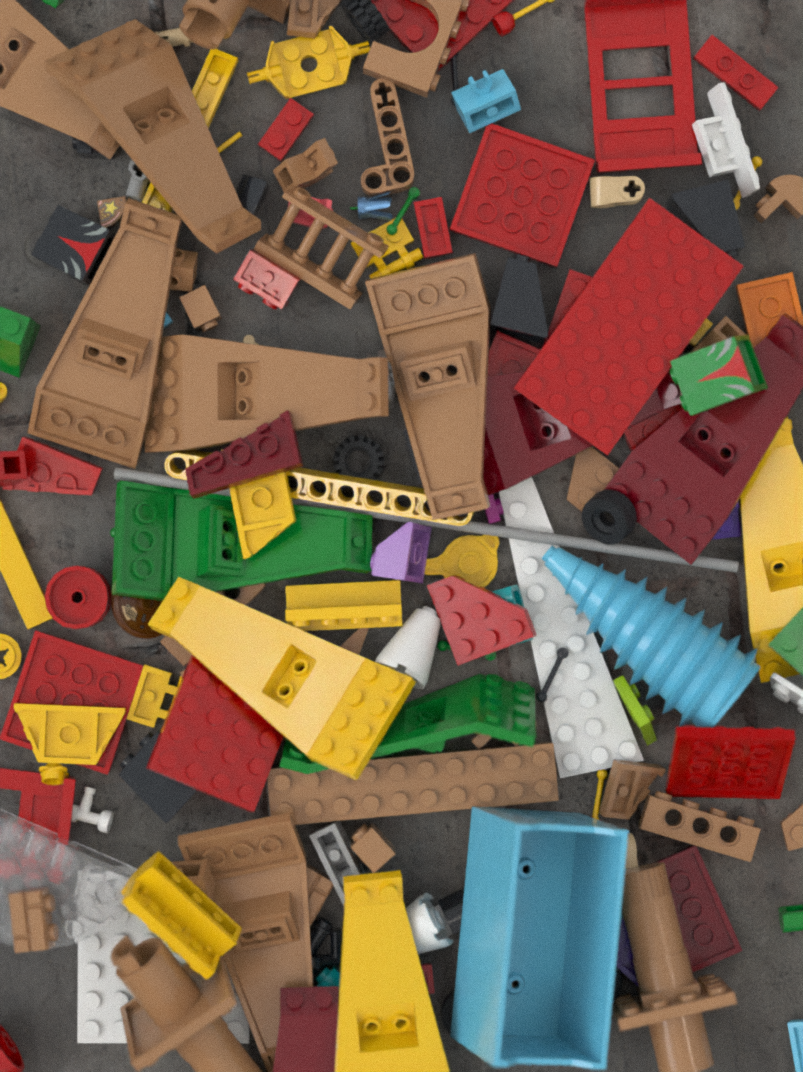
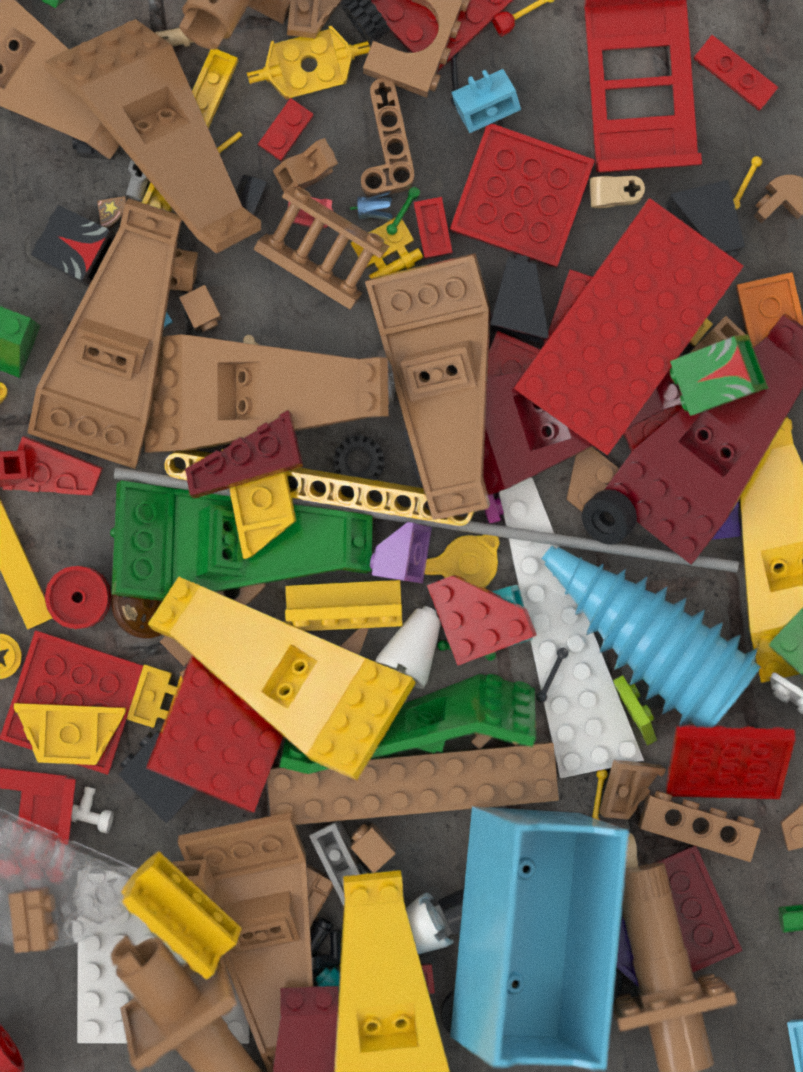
(53, 773): yellow plate -> none
(266, 279): bracket -> none
(724, 144): white bracket -> none

